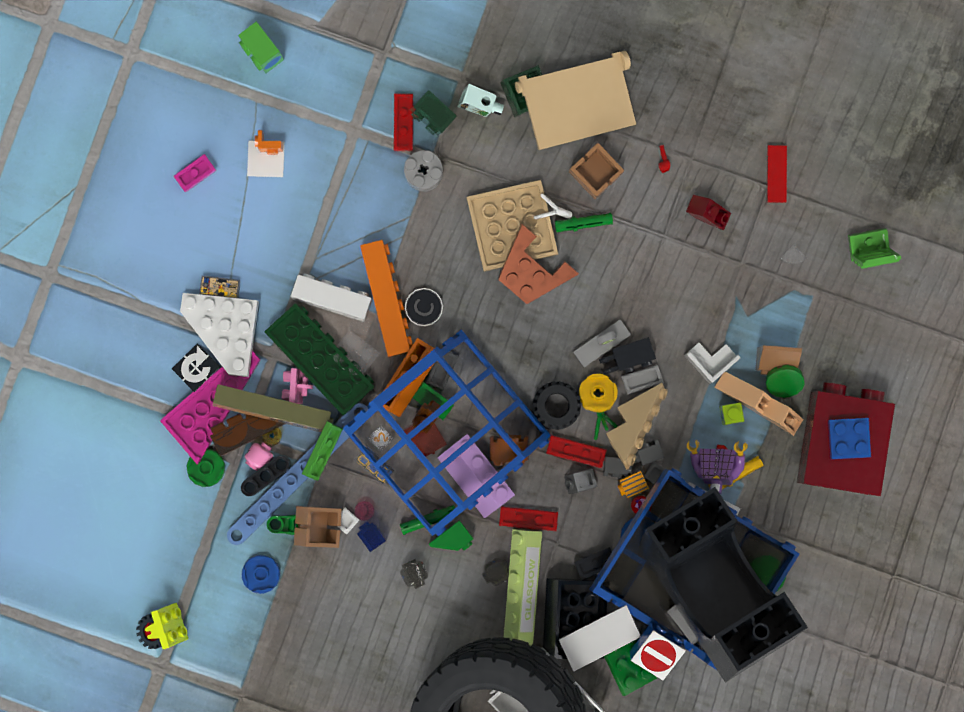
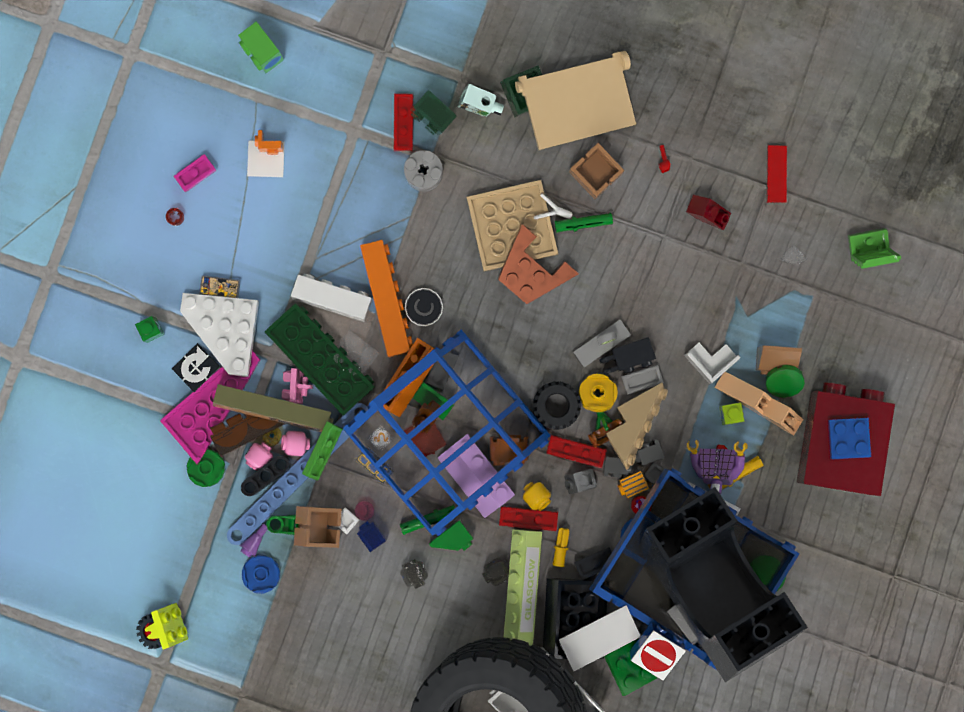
(149, 329): none -> green brick
(171, 212): none -> clear red bush
(251, 545): none -> medium lavender cone
(295, 443): none -> bright pink head
(536, 496): none -> yellow head
(561, 547): none -> yellow axle
(593, 437): none -> dark orange helmet

